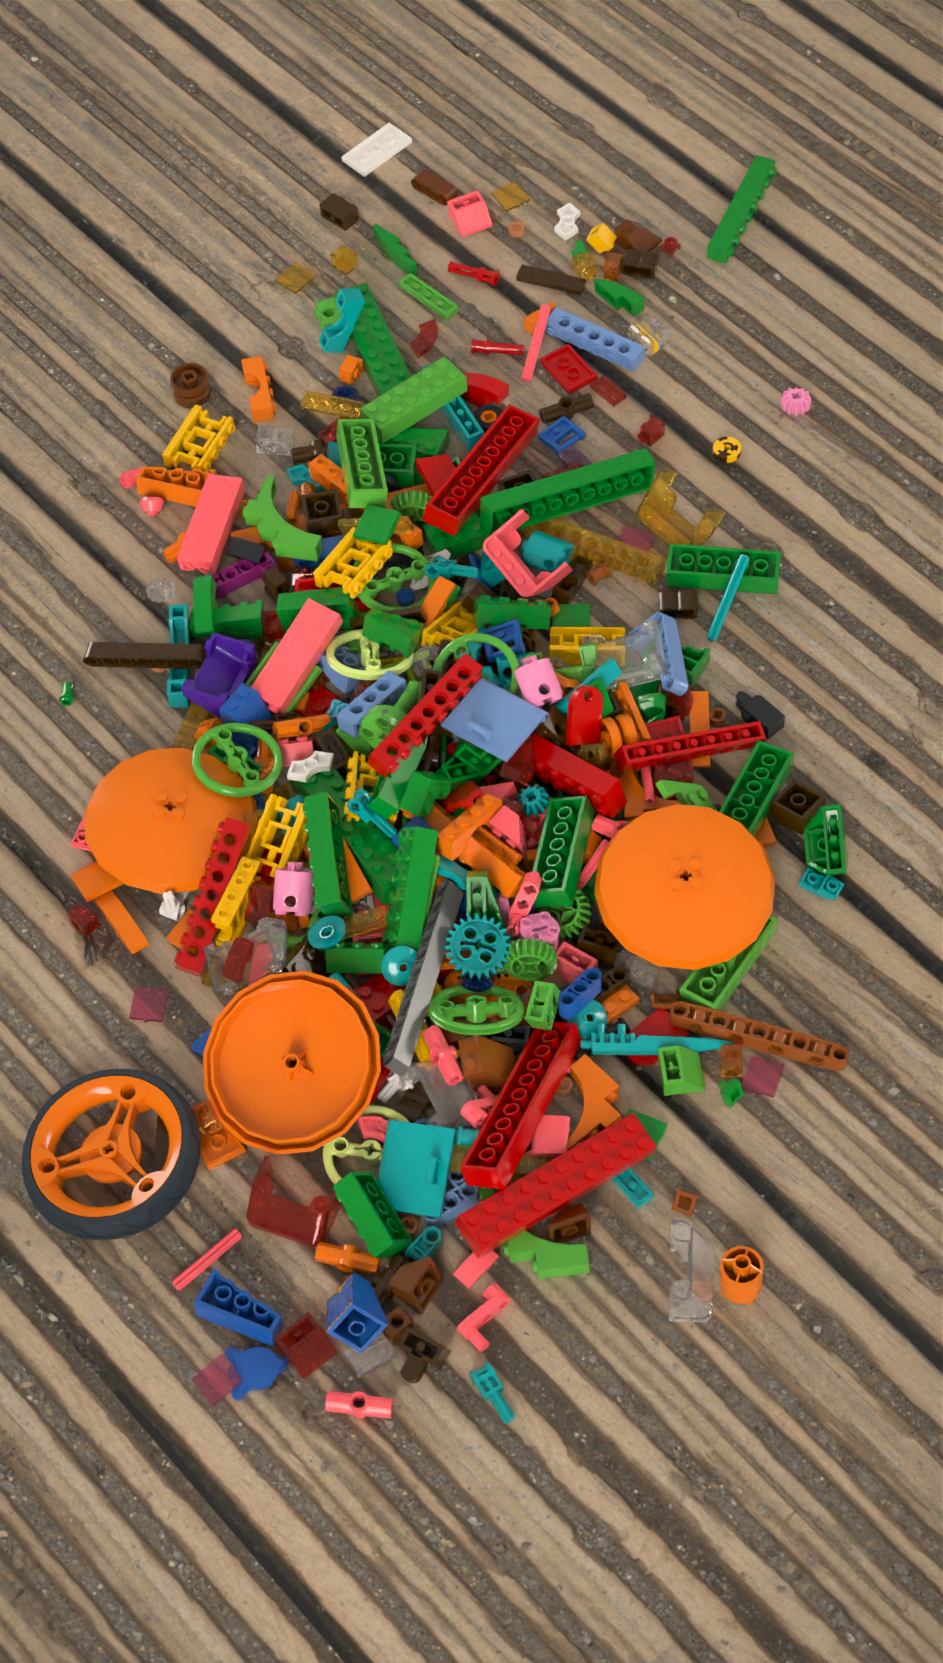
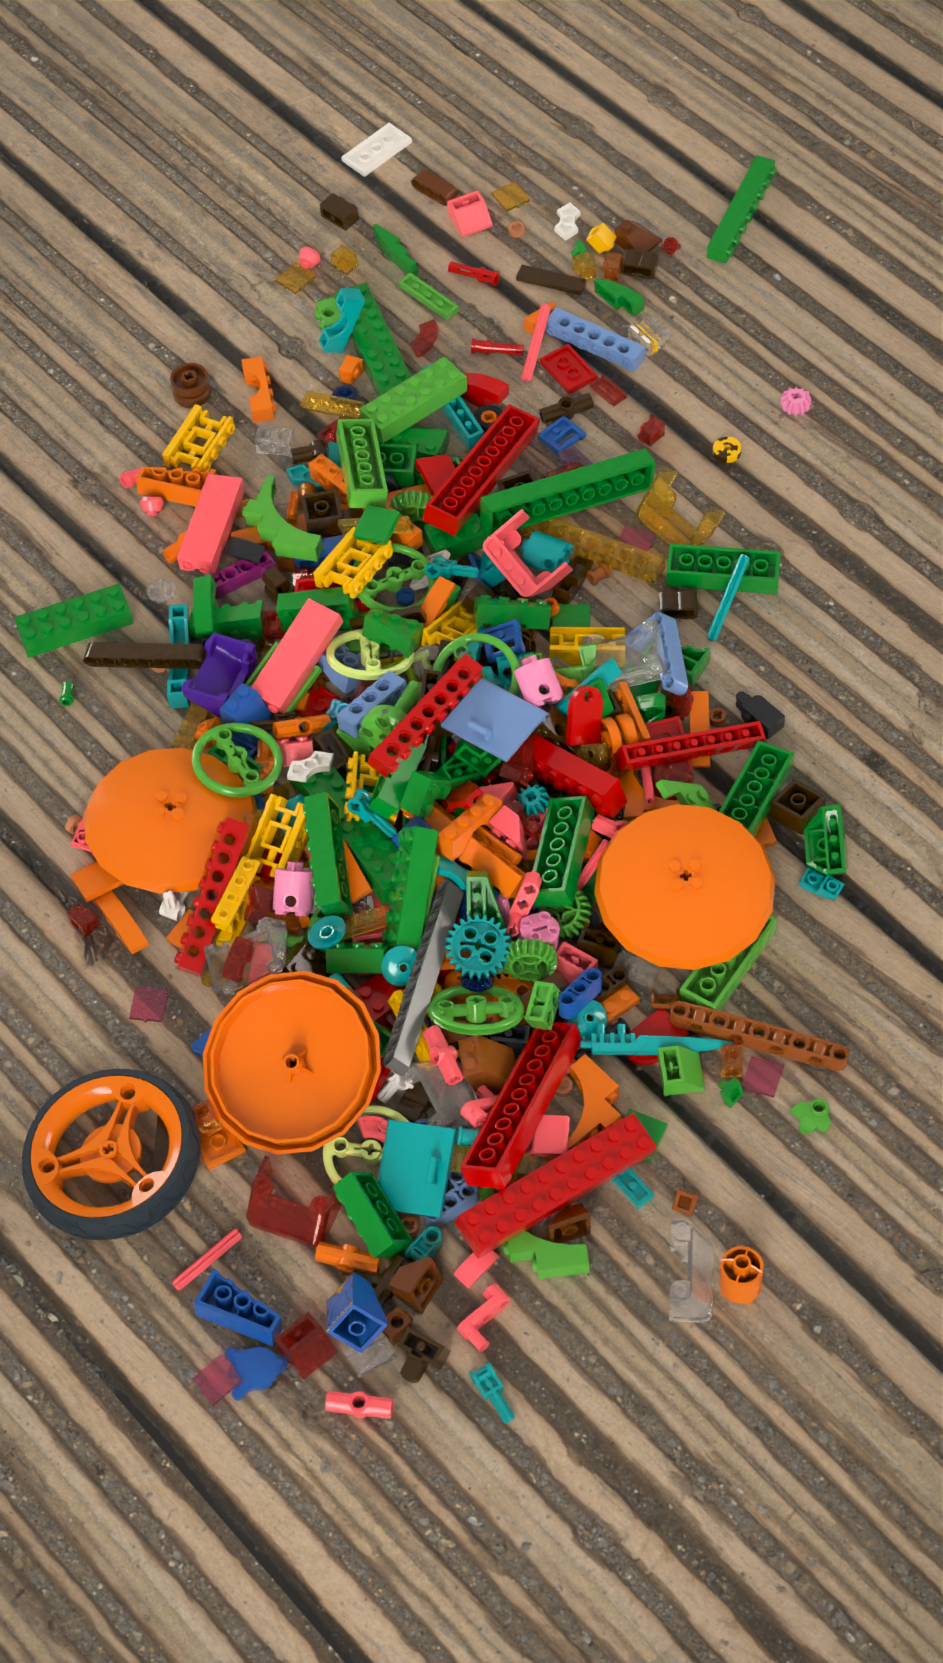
(73, 620): none -> green brick
(73, 823): none -> nougat tile
(309, 257): none -> coral cone
(810, 1118): none -> bright green plate

